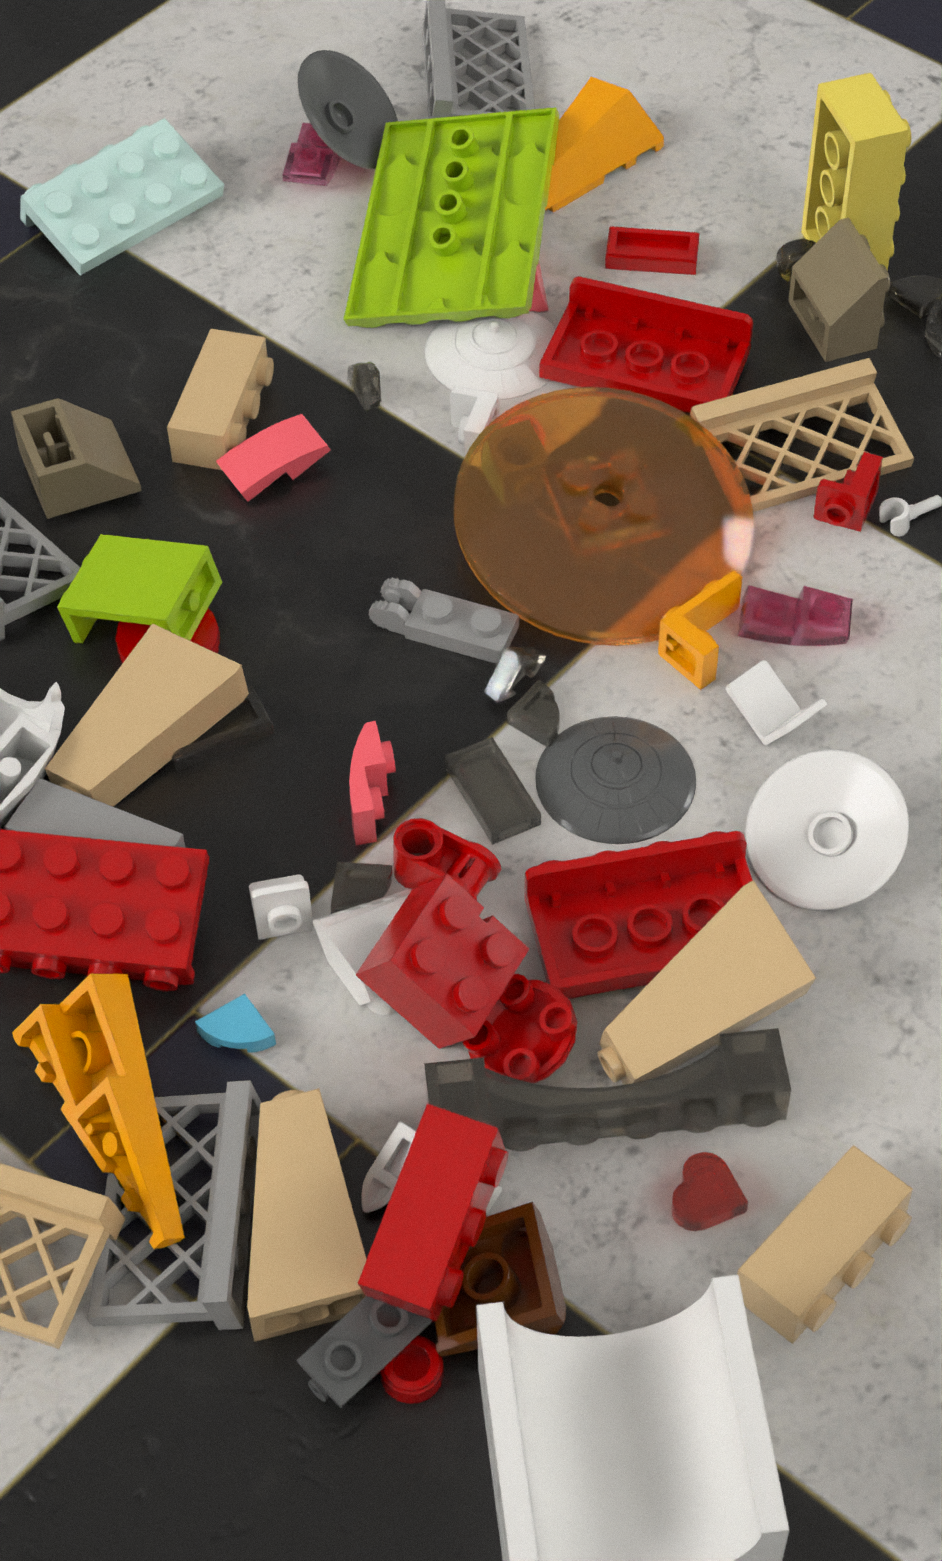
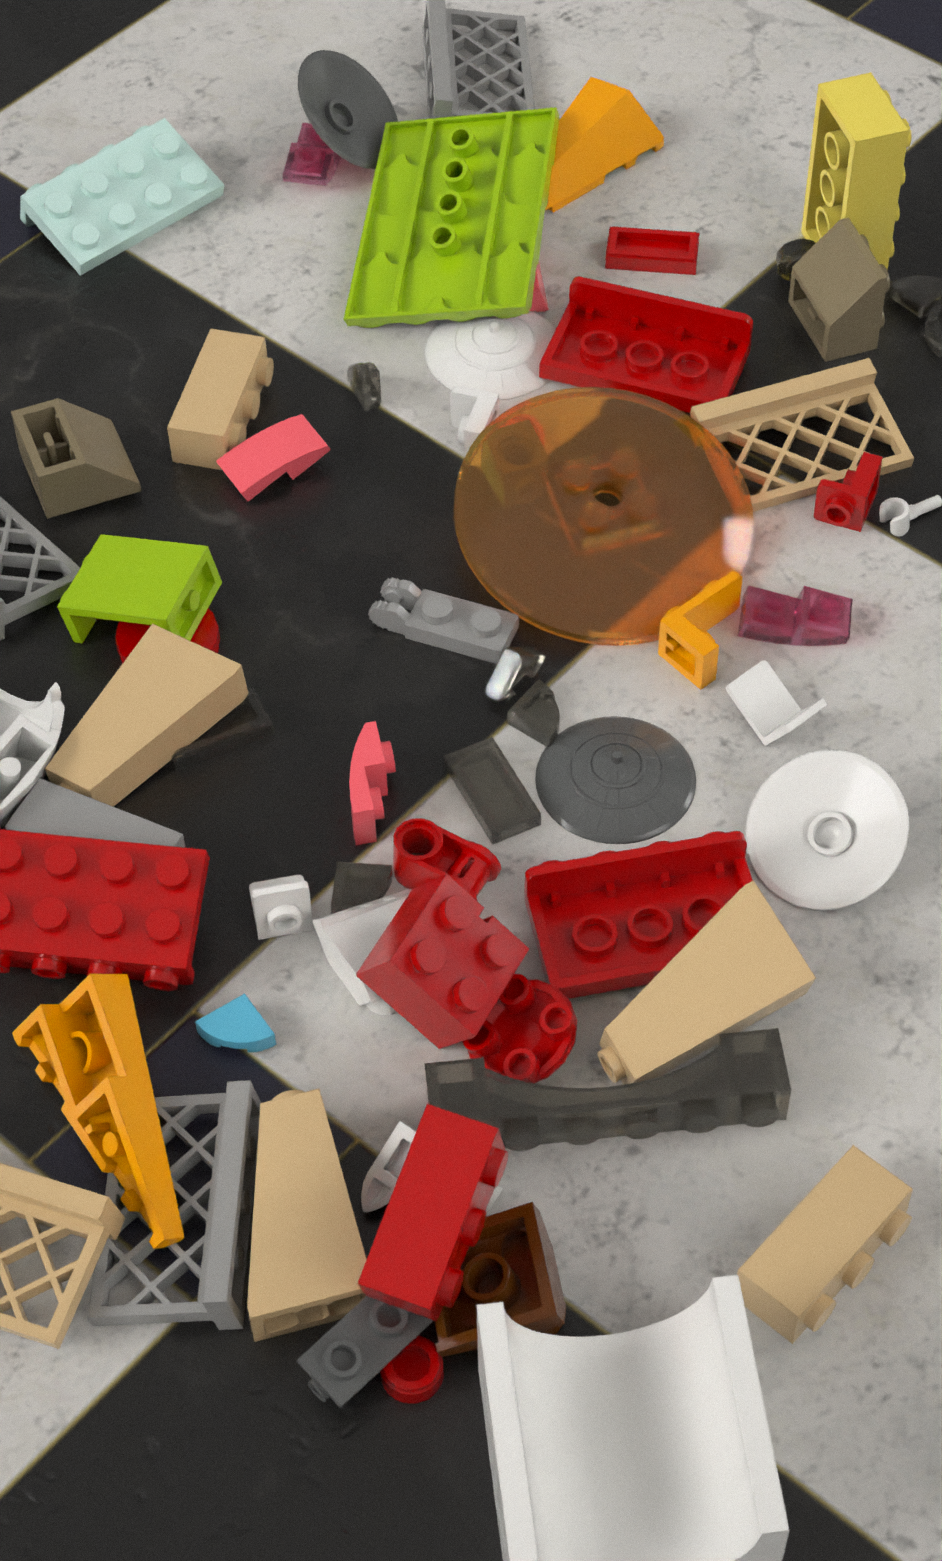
(706, 1193): clear red tile -> none

